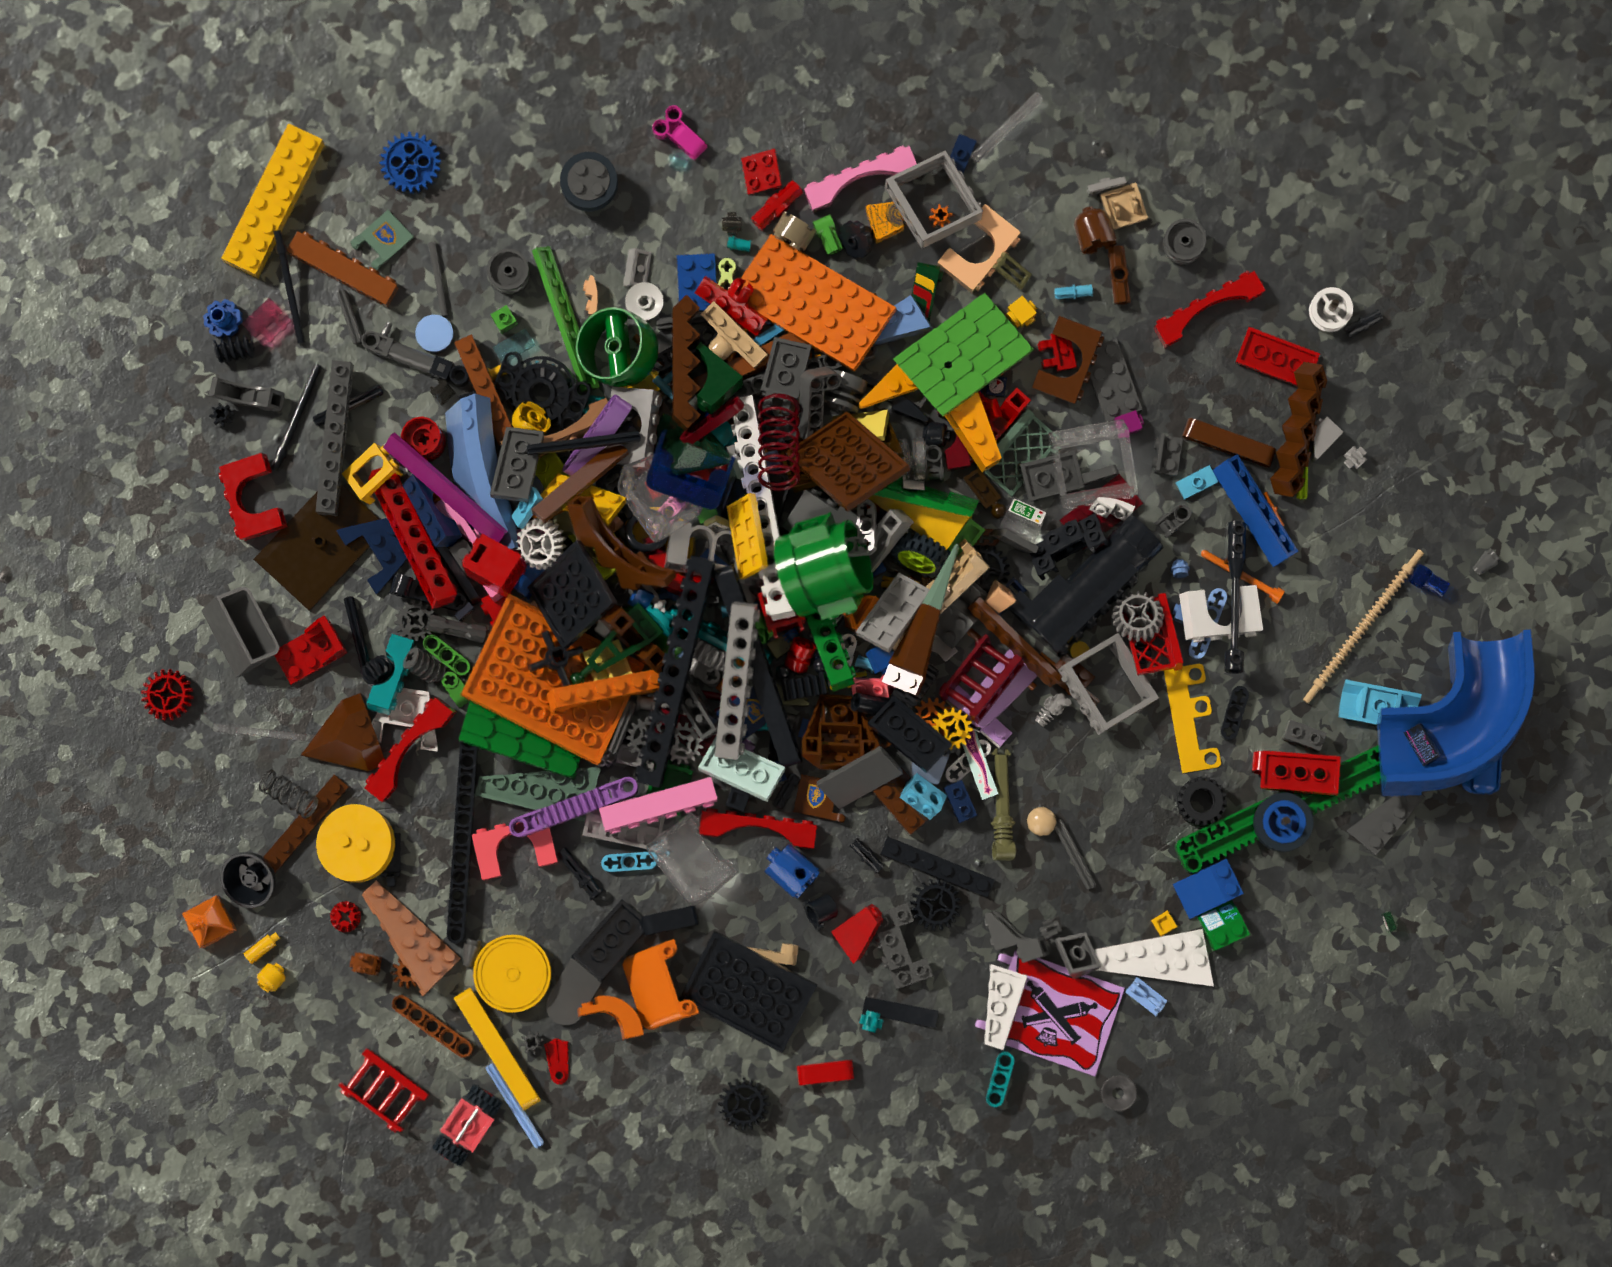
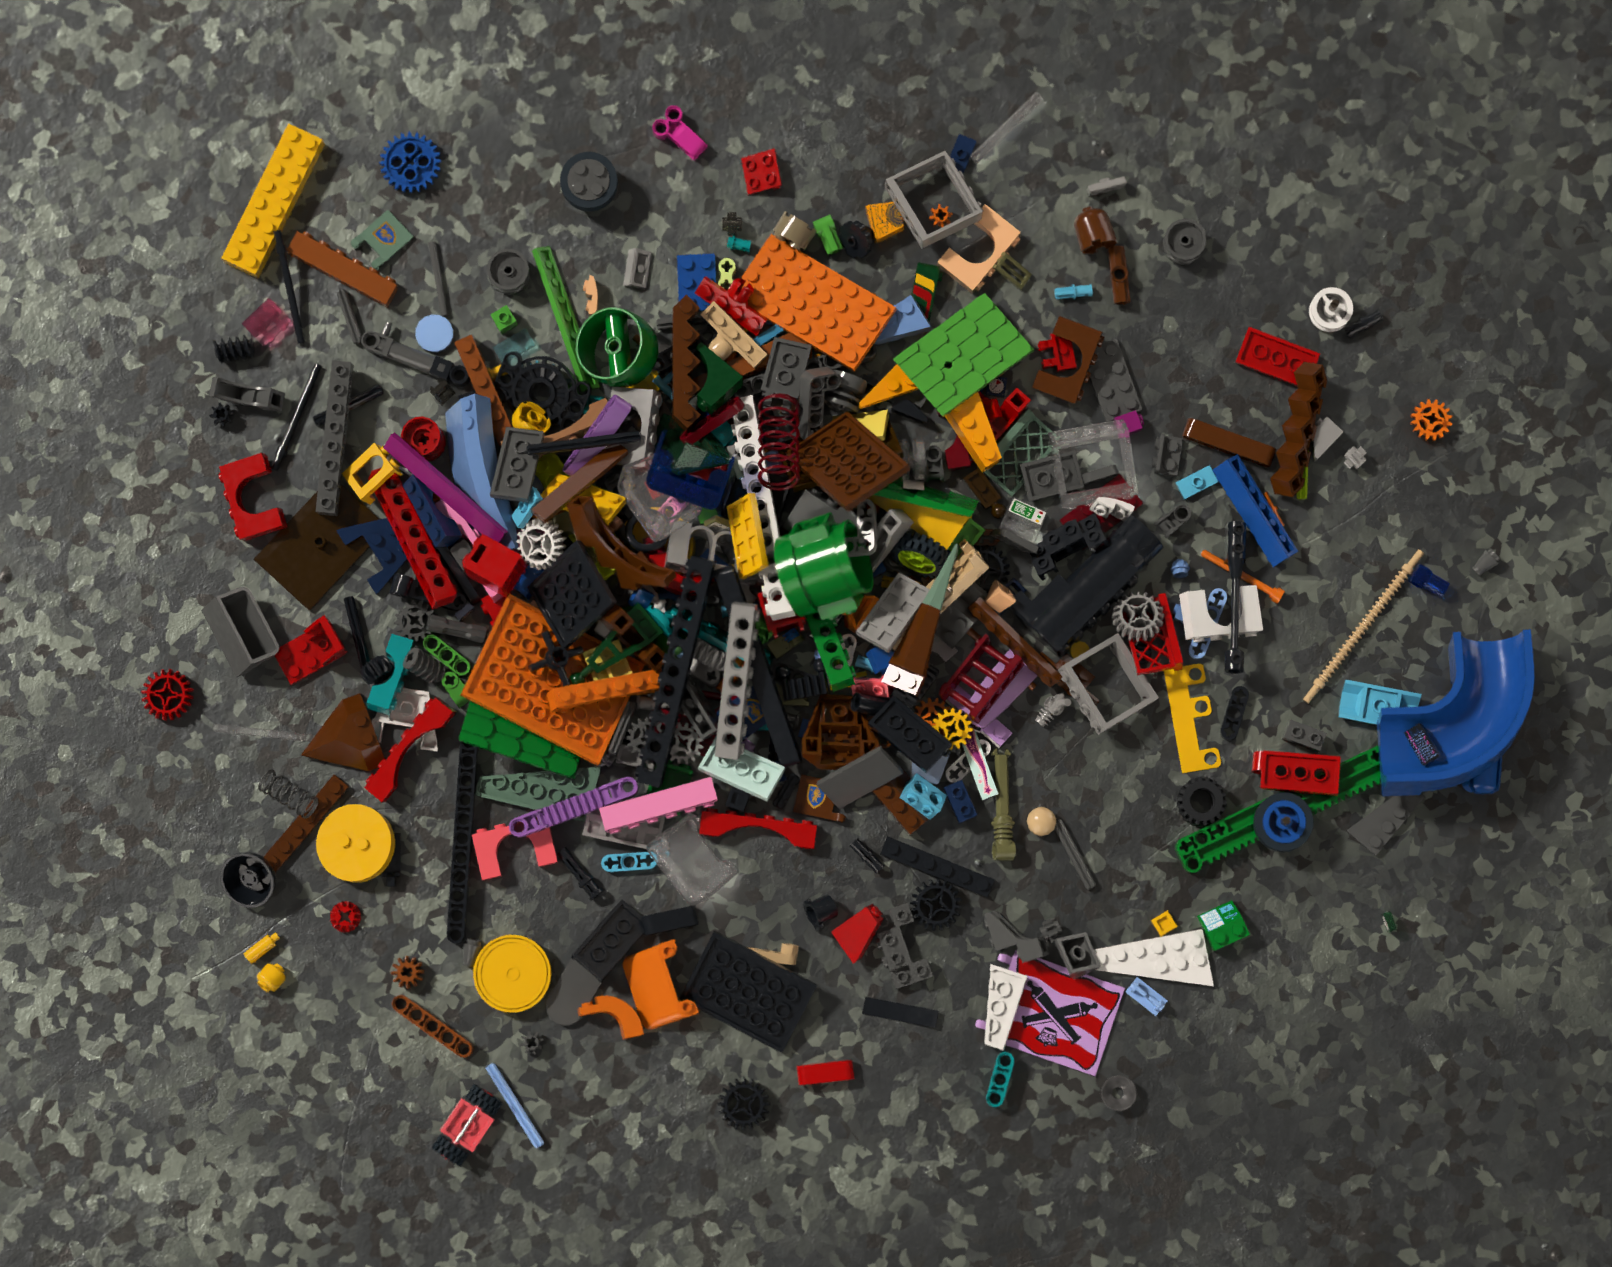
(209, 922): orange piece -> none
(223, 318): blue plant -> none
(366, 964): dark orange hinge -> none
(401, 1083): red fence -> none
(414, 943): nougat wing -> none
(497, 1049): yellow beam -> none
(557, 1059): red piece -> none
(644, 291): white dish -> none
(677, 160): clear light blue piece -> none
(776, 205): red piece -> none
(786, 866): blue cylinder -> none
(800, 654): red wheel -> none
(822, 194): bright pink arch -> none
(871, 1021): teal gear -> none
(936, 434): black head -> none
(1021, 312): yellow brick -> none
(1124, 206): tan plate -> none
(1208, 888): blue slope -> none
(1245, 288): red arch -> none
(1438, 421): none -> orange gear

